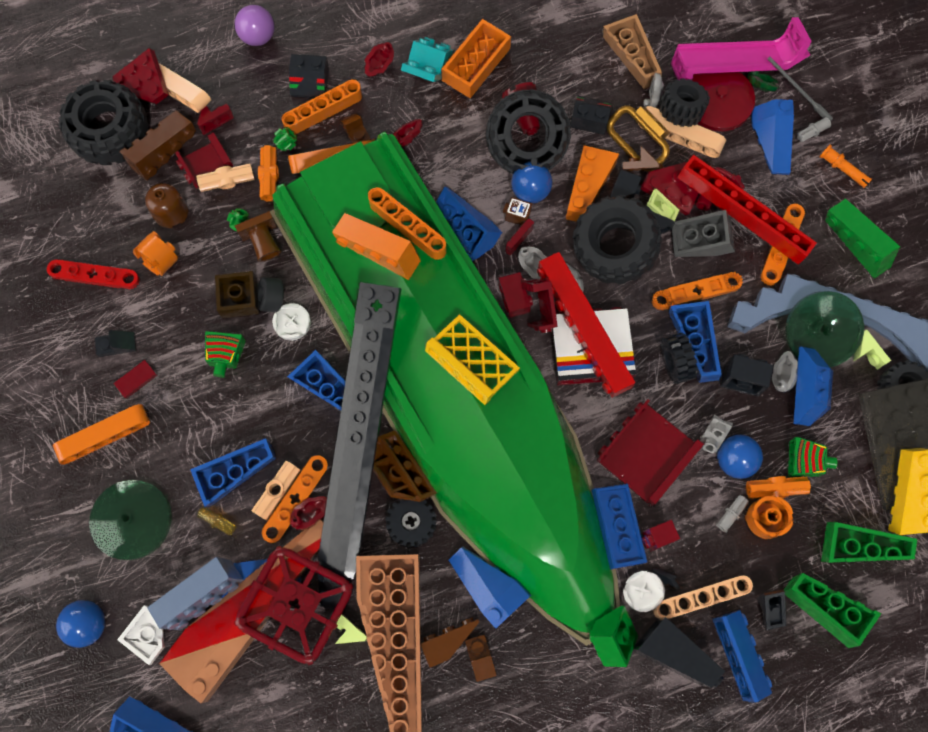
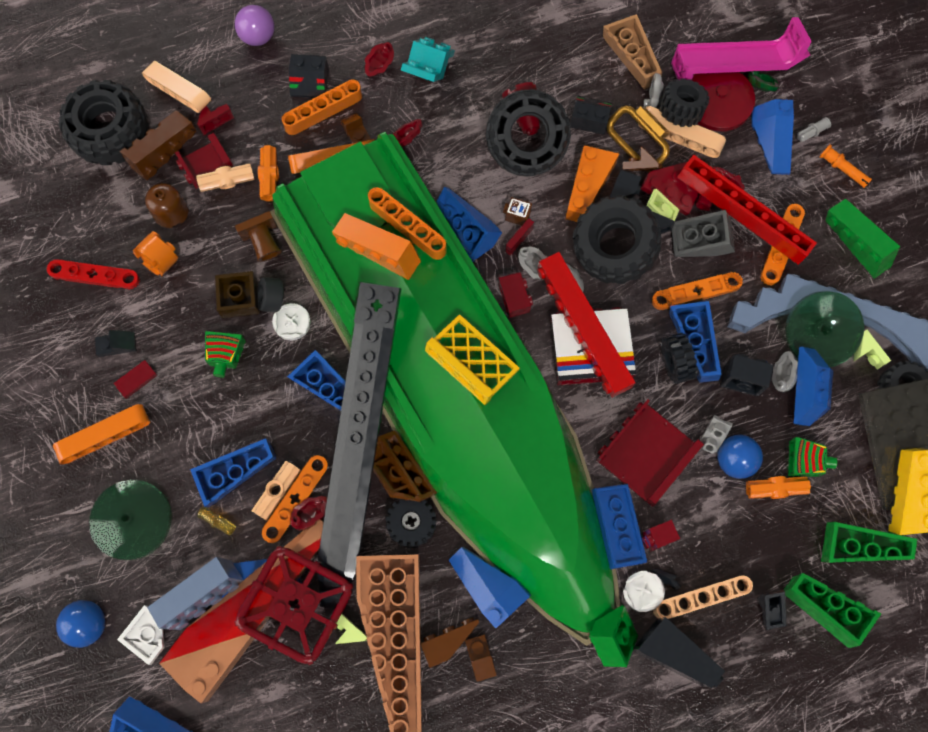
(144, 78): dark red plate -> none
(237, 217): green gear -> none
(285, 139): green gear -> none
(476, 58): orange brick -> none
(531, 183): blue piece -> none
(546, 303): dark red panel -> none
(732, 513): light grey axle -> none
(742, 656): blue slope -> none
(780, 520): orange brick -> none
(818, 108): dark grey piece -> none

